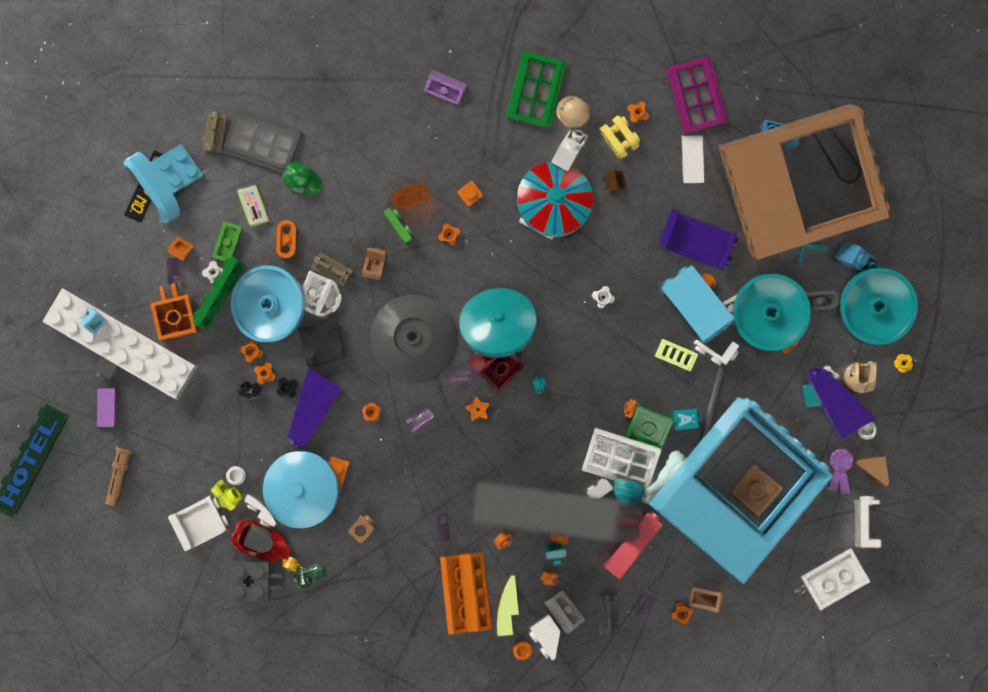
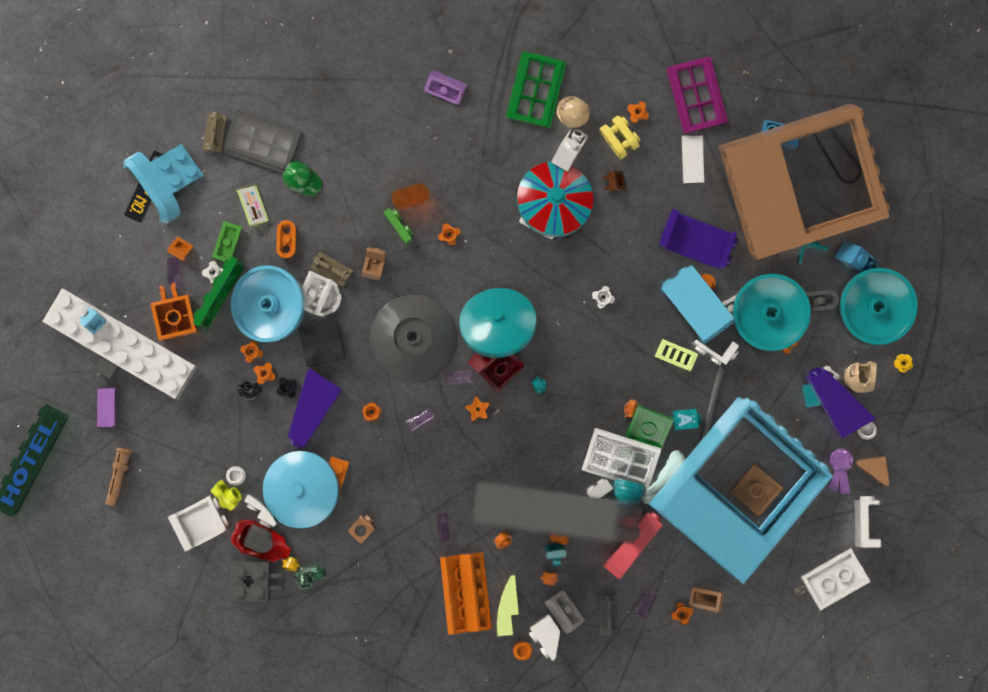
(470, 193): orange plate -> none

